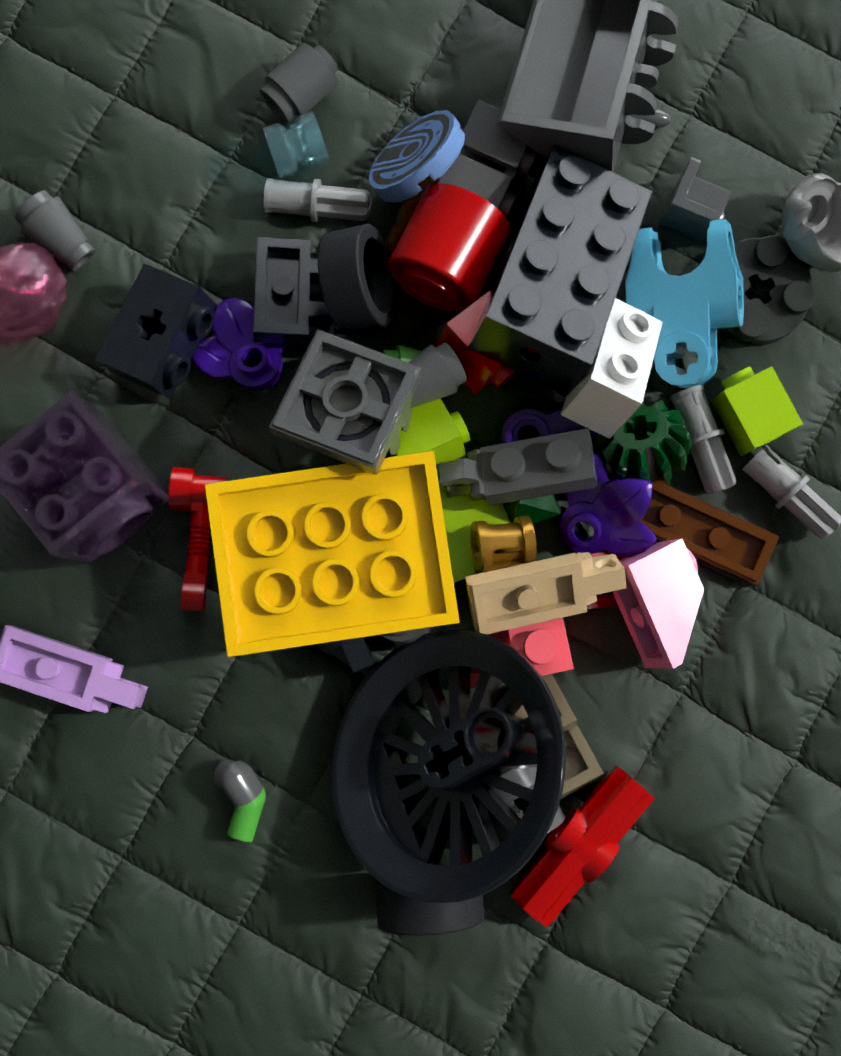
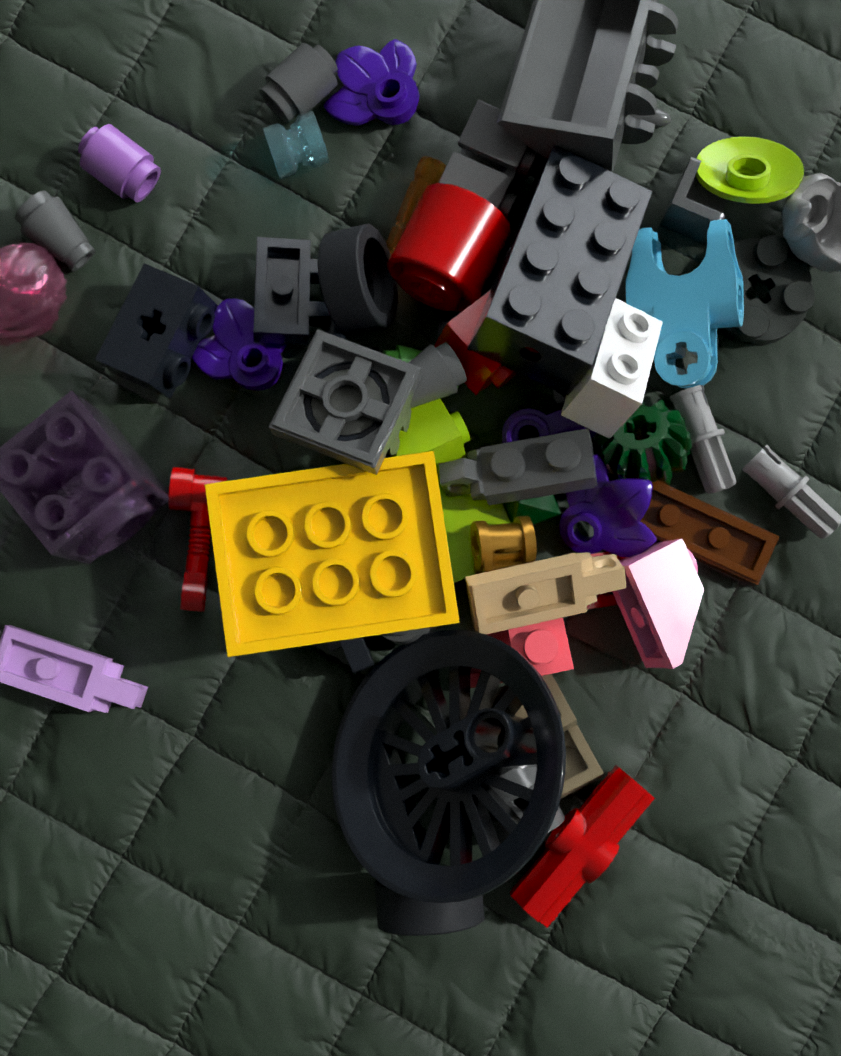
(118, 162): none -> medium lavender brick
(246, 795): arm -> none
(316, 200): light grey axle -> none
(370, 81): none -> dark purple plate
(415, 153): medium blue tile -> none
(749, 170): none -> lime dish
(755, 409): lime brick -> none

